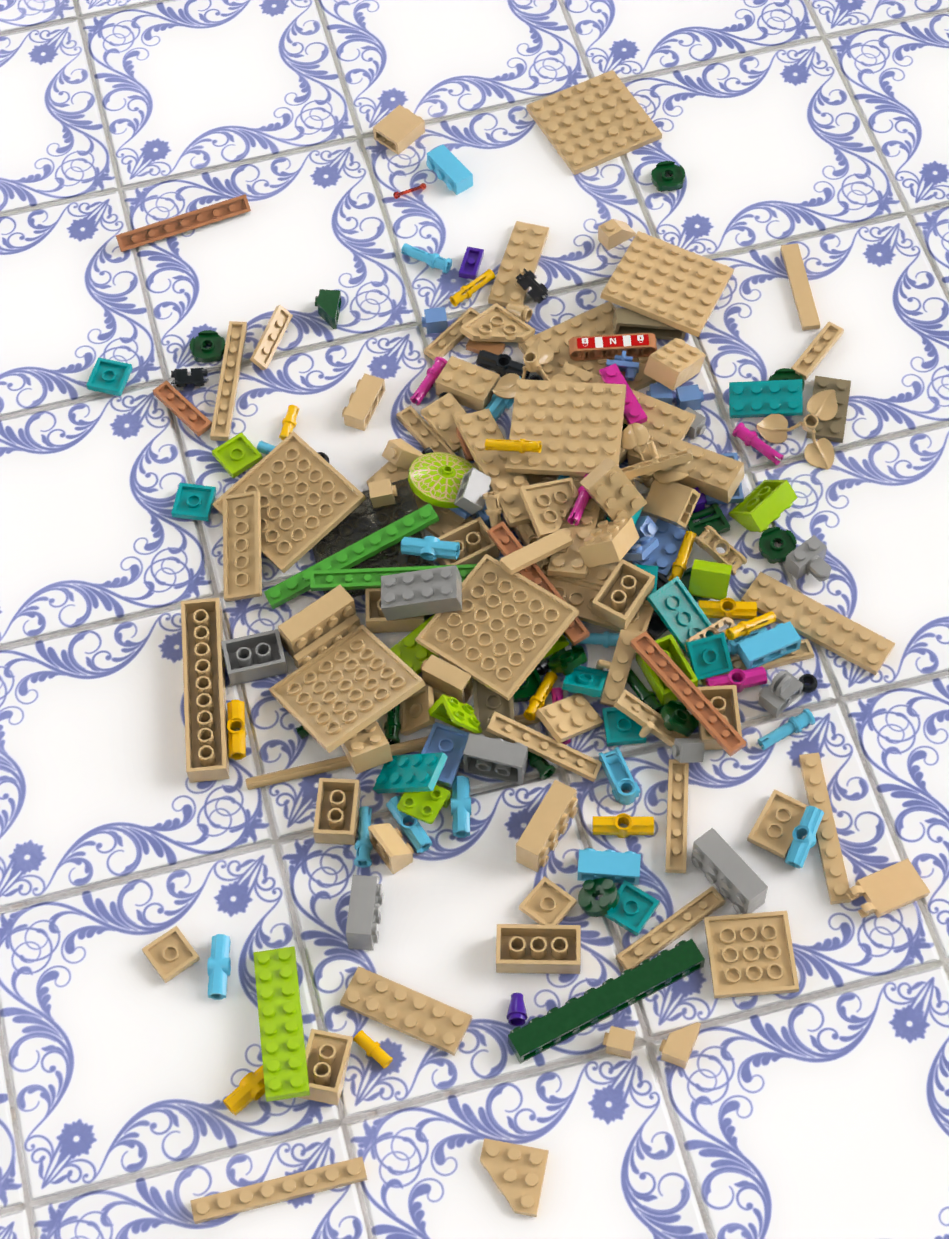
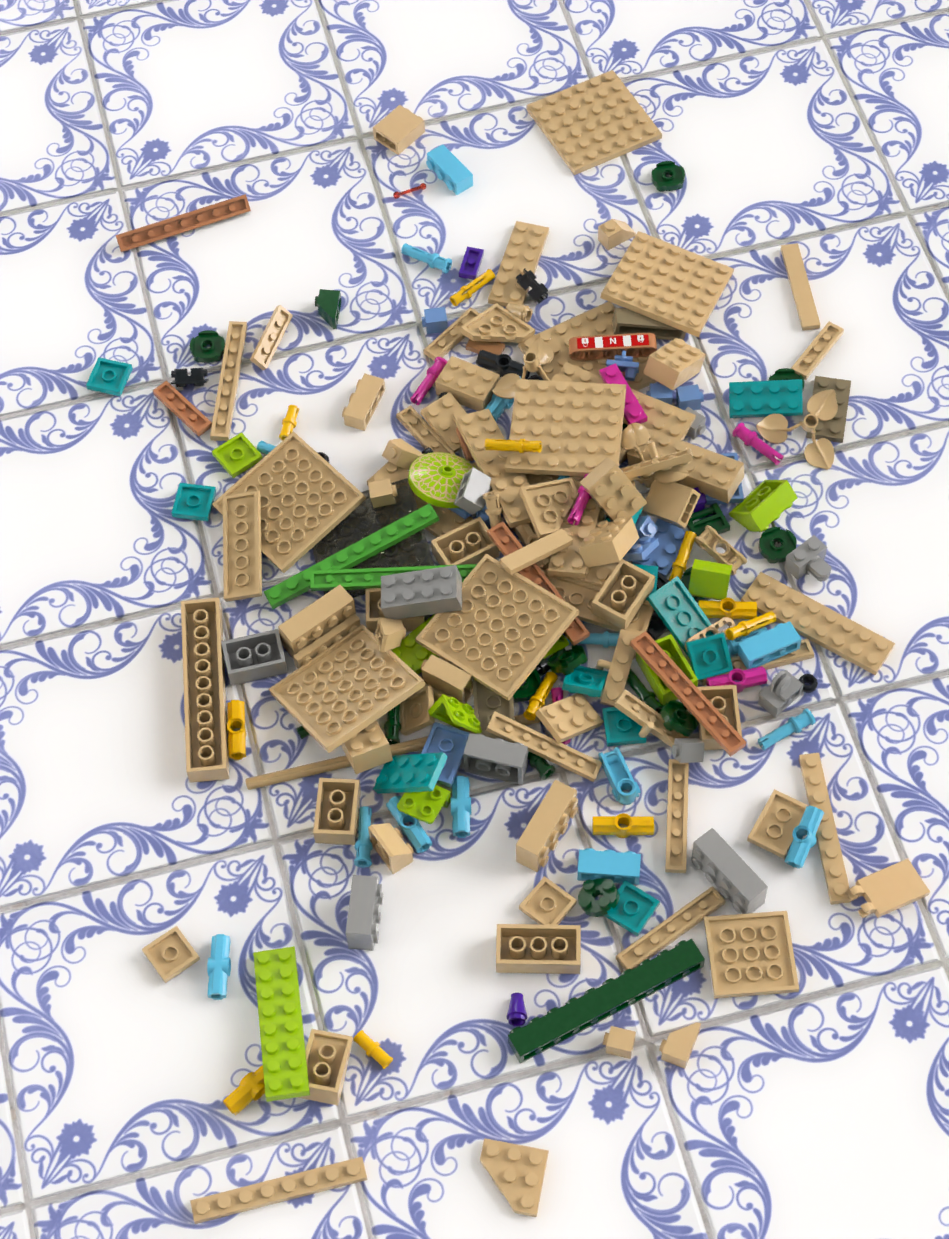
(389, 633): none -> tan slope
(406, 1010): tan plate -> none
(430, 548): medium azure piece -> none

